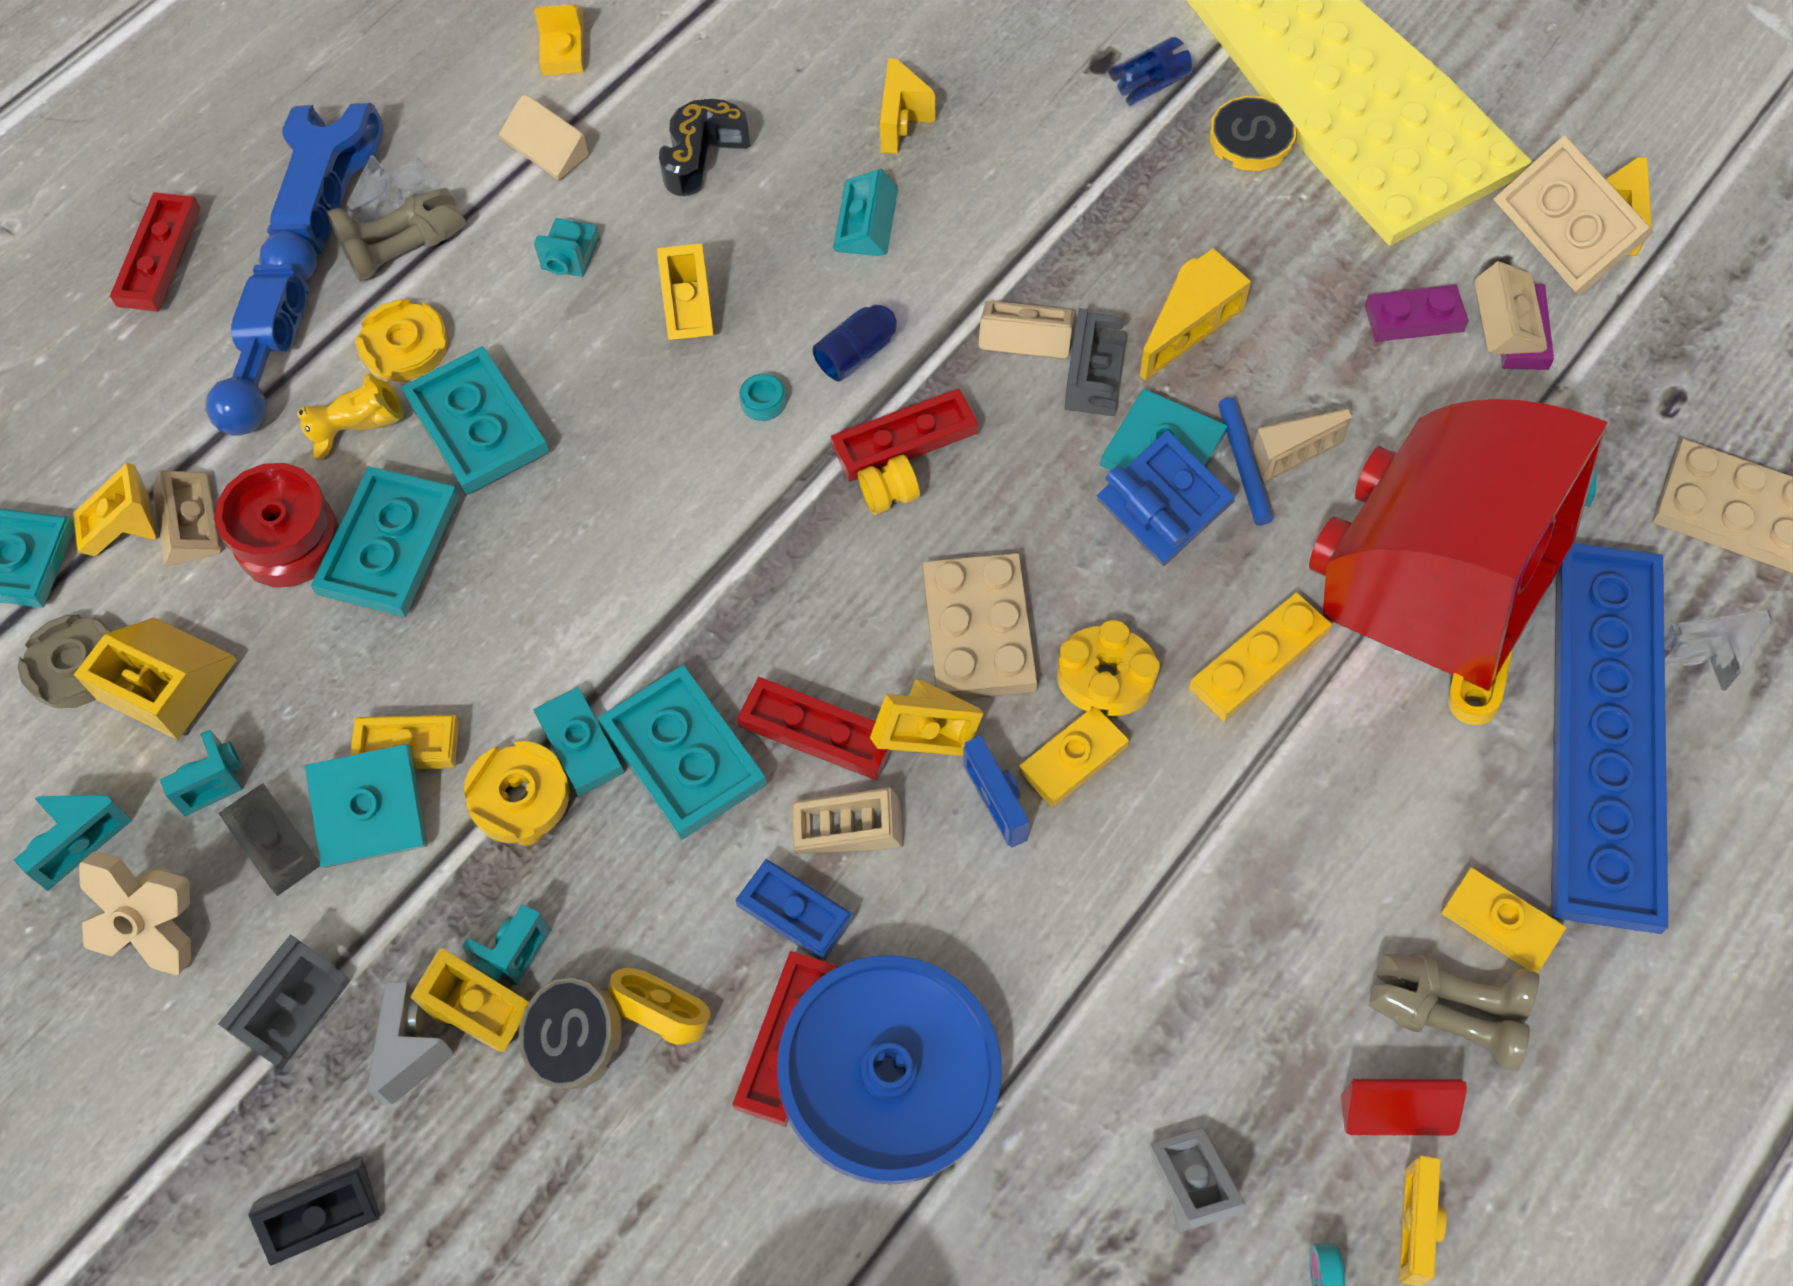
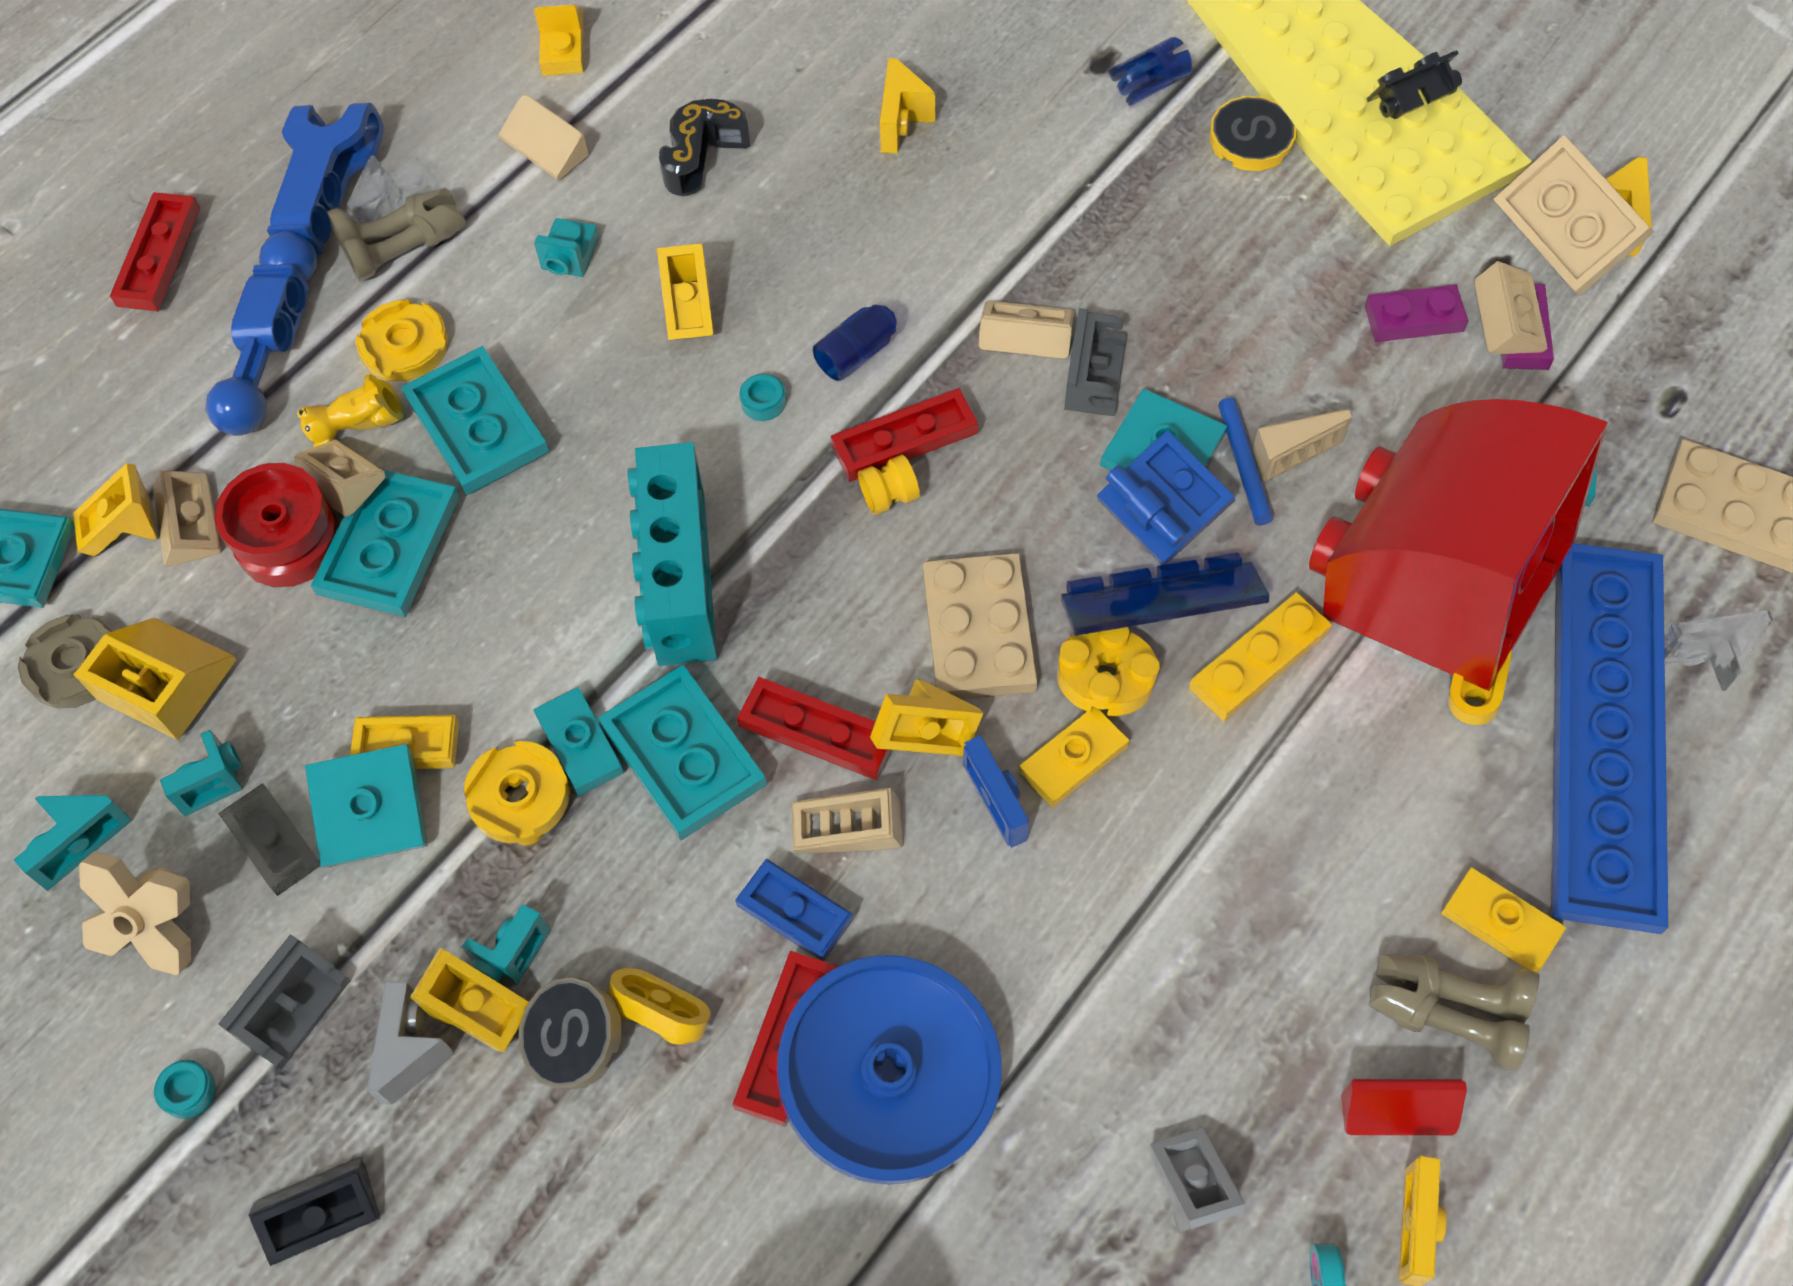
(184, 1089): none -> teal tile
(341, 475): none -> tan slope
(672, 555): none -> teal brick
(866, 214): teal slope -> none
(1175, 593): none -> clear blue windscreen
(1201, 301): yellow slope -> none
(1430, 75): none -> black hinge

